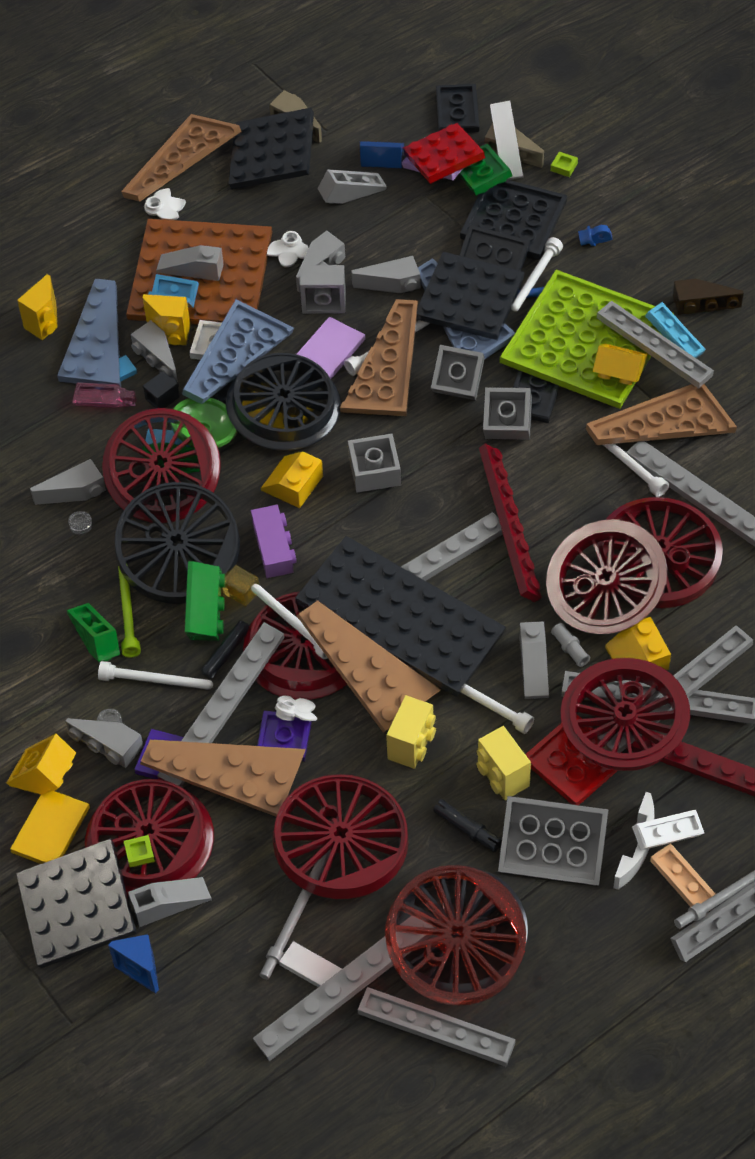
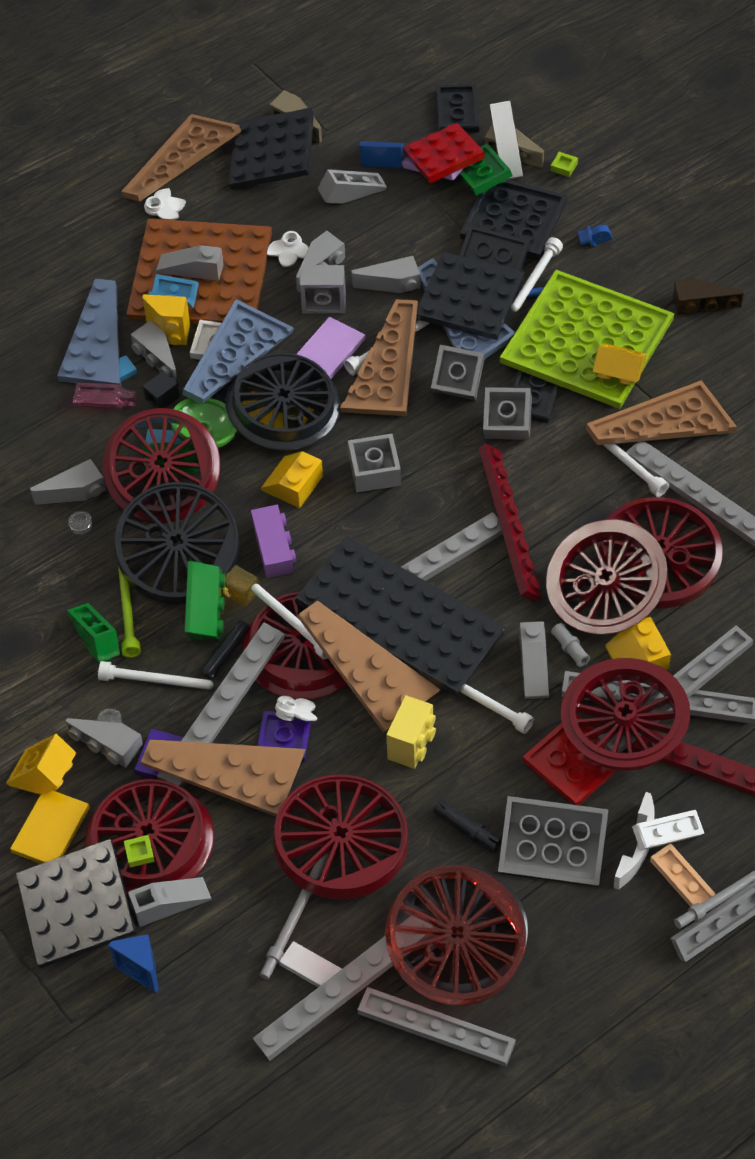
(39, 309): yellow slope -> none
(503, 763): light yellow brick -> none
(655, 344): light grey plate -> none
(674, 330): medium azure tile -> none

